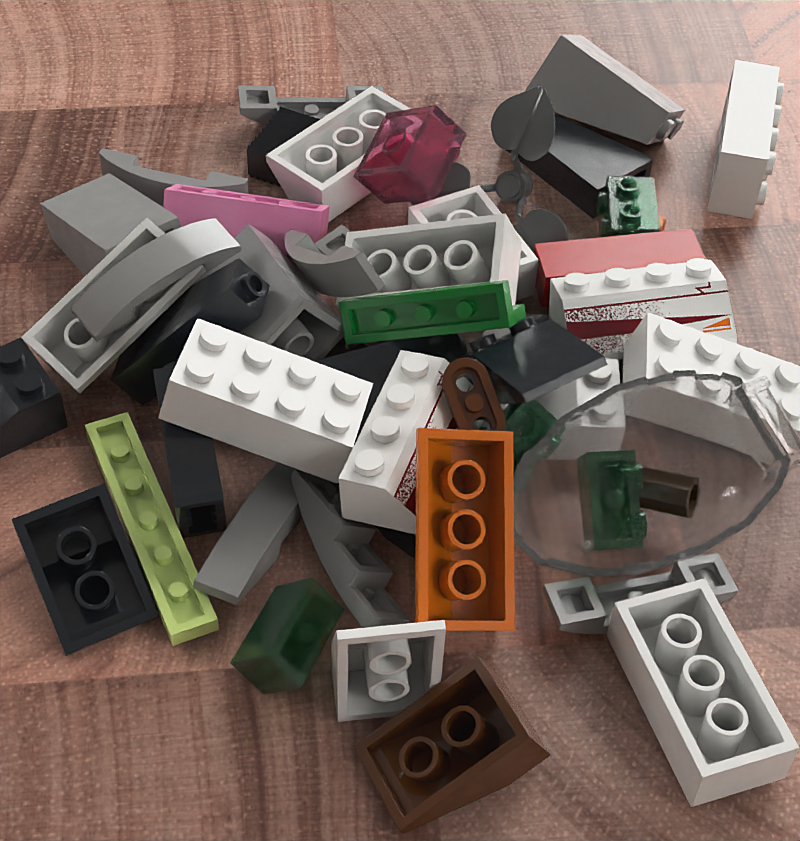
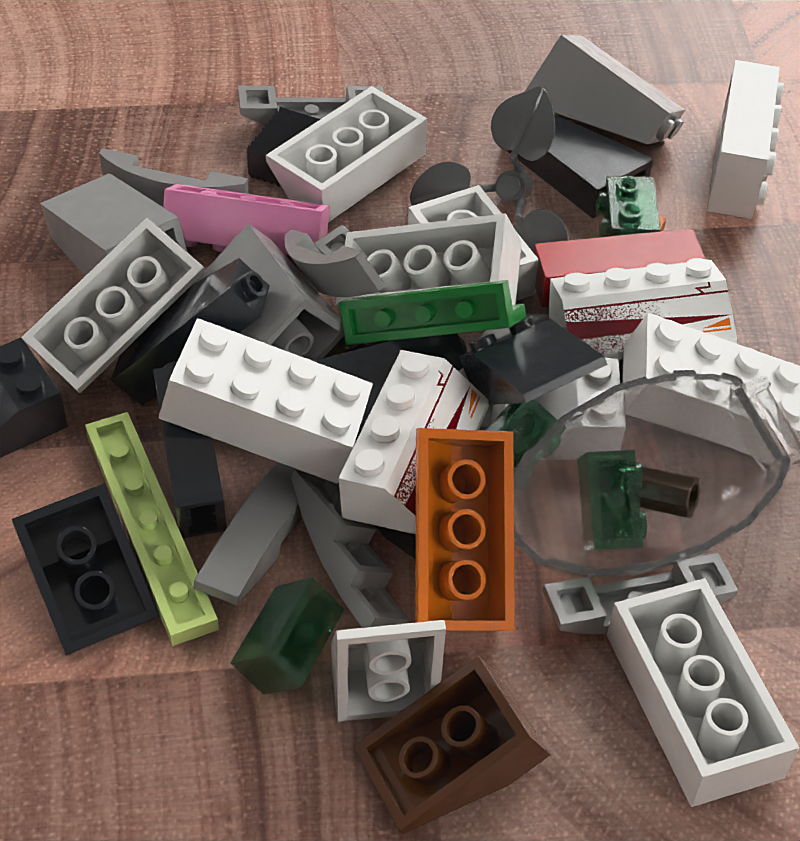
(149, 270): light grey slope -> none
(410, 155): clear pink brick -> none
(476, 404): reddish brown plate -> none

